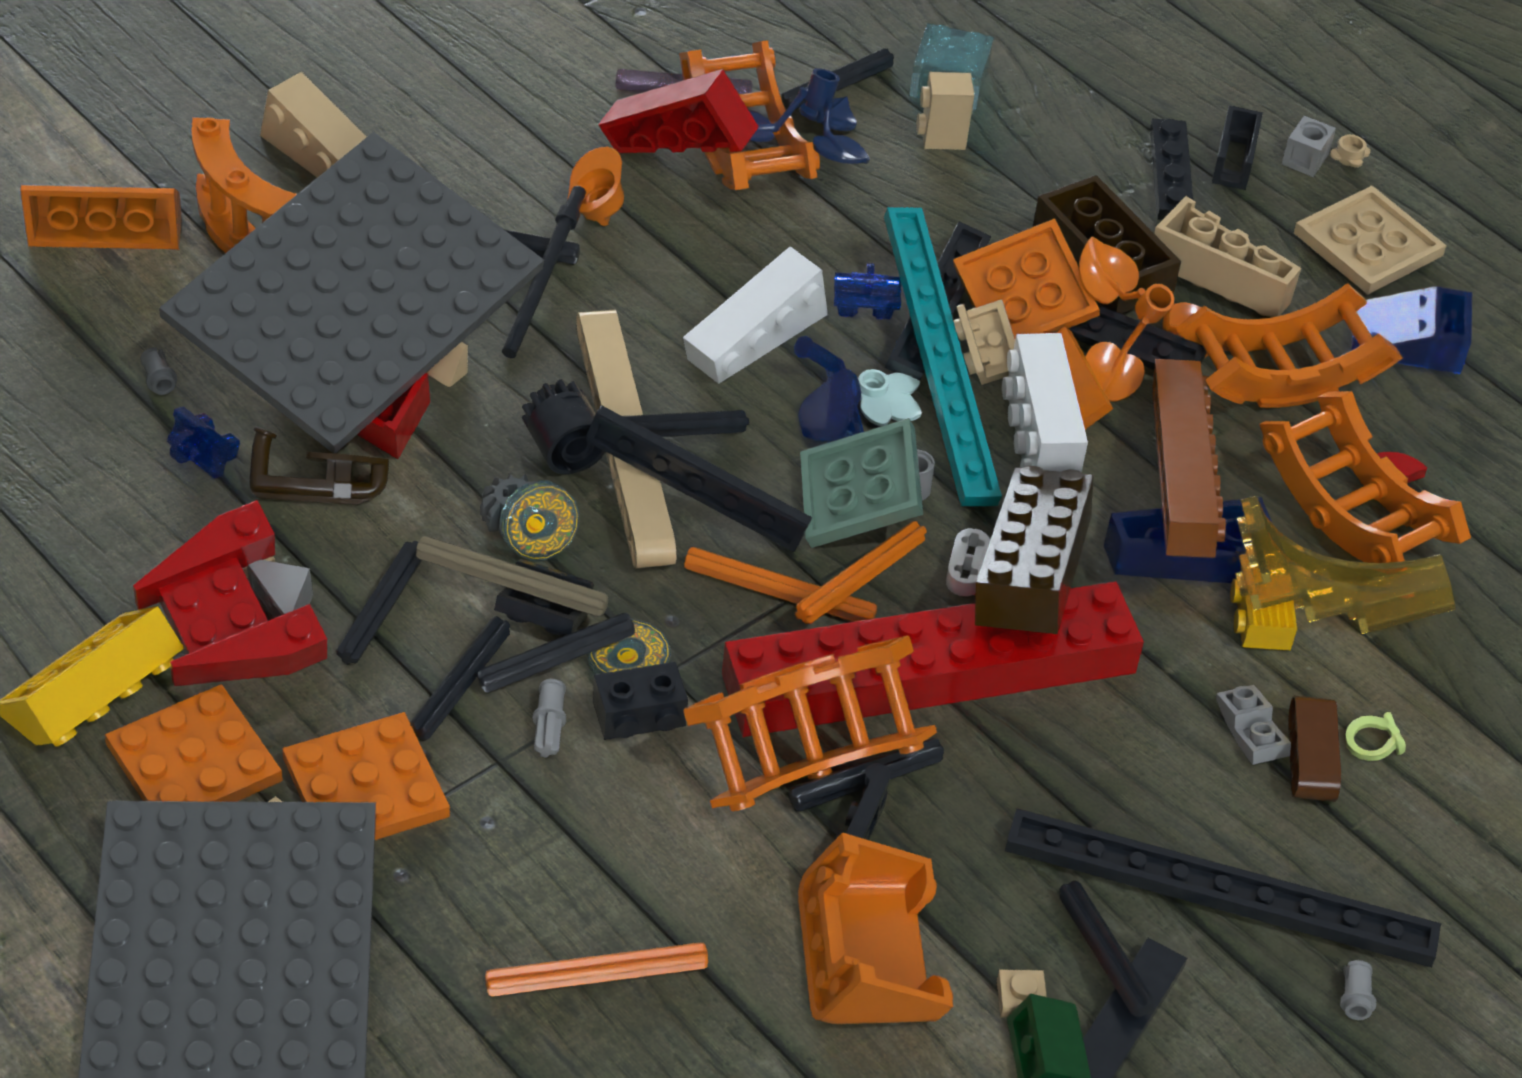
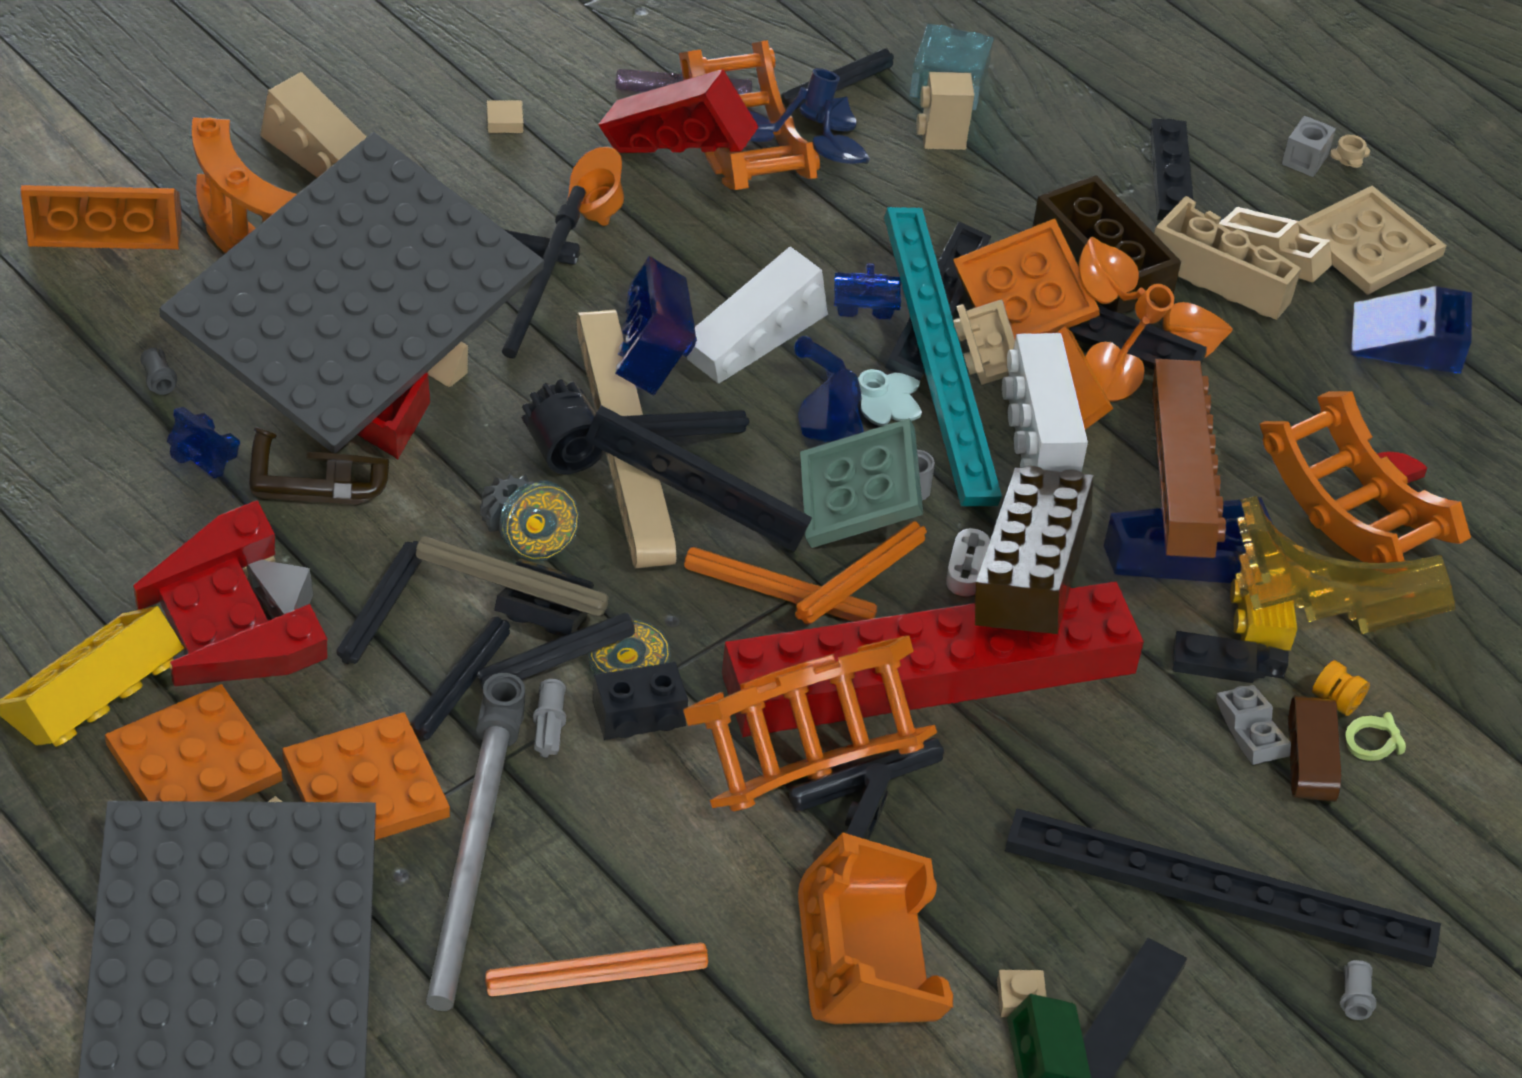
(497, 728): none -> flat silver piece
(505, 116): none -> tan tile
(656, 326): none -> clear blue wedge
(1106, 949): black axle -> none
(1227, 658): none -> black hinge
(1241, 127): black window -> none
(1243, 381): orange fence -> none
(1283, 237): none -> tan slope
(1341, 686): none -> light orange wheel

